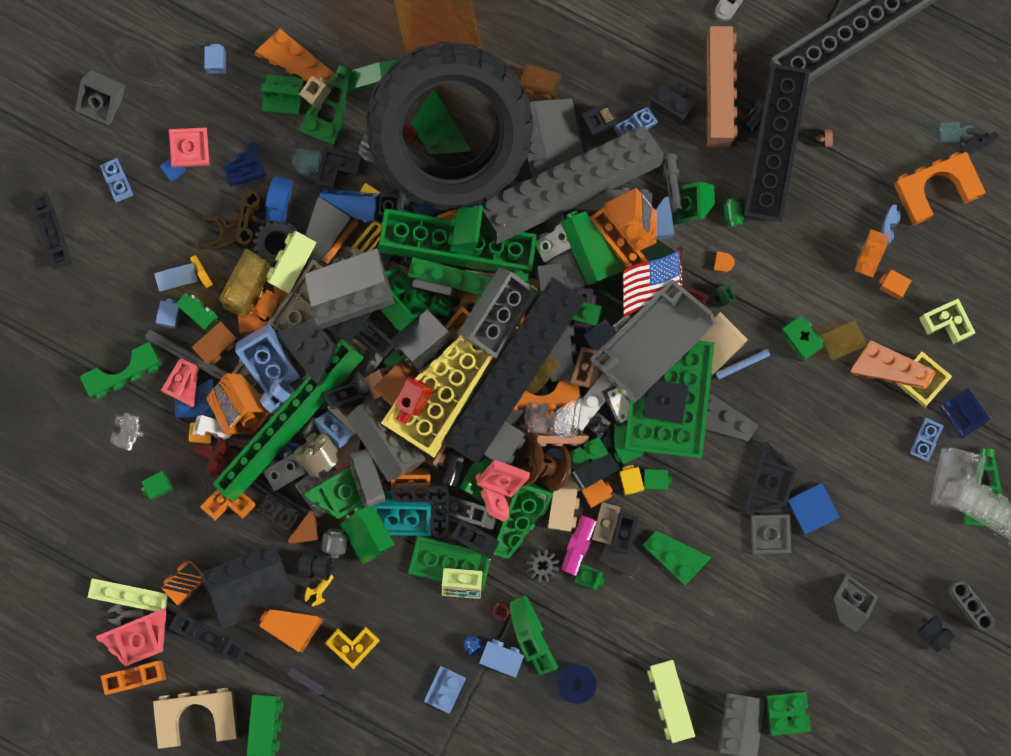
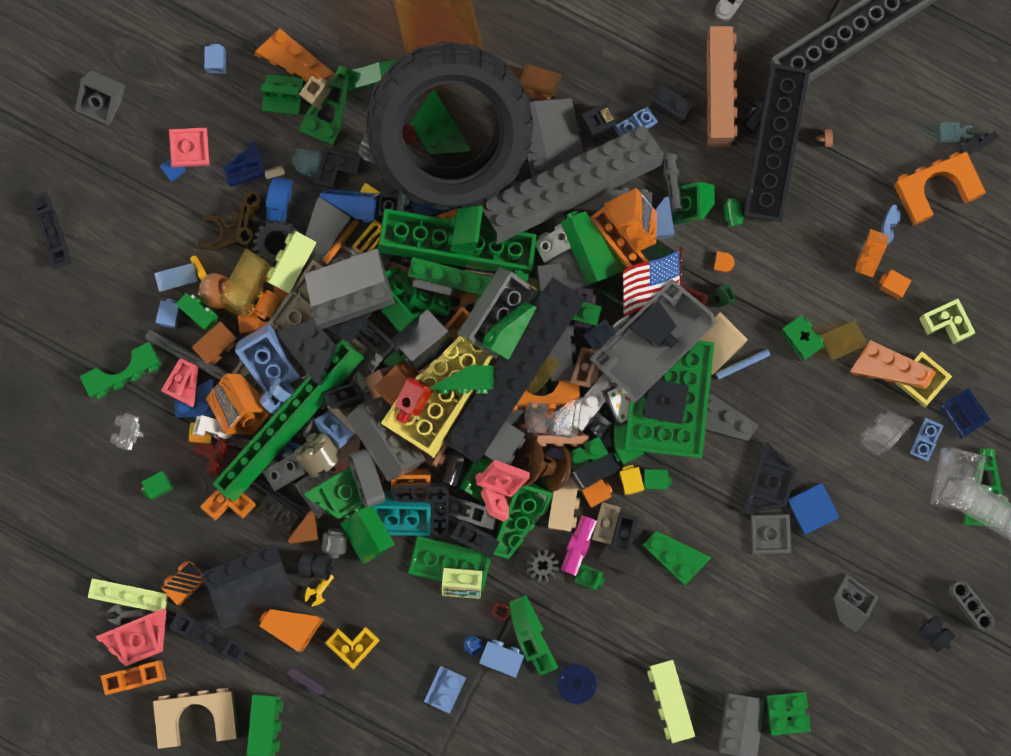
(116, 180): medium blue slope -> none
(211, 290): none -> nougat plant
(275, 171): none -> dark tan tile
(470, 378): none -> green slope
(507, 332): none -> green slope
(656, 327): none -> black torso
(885, 433): none -> clear slope

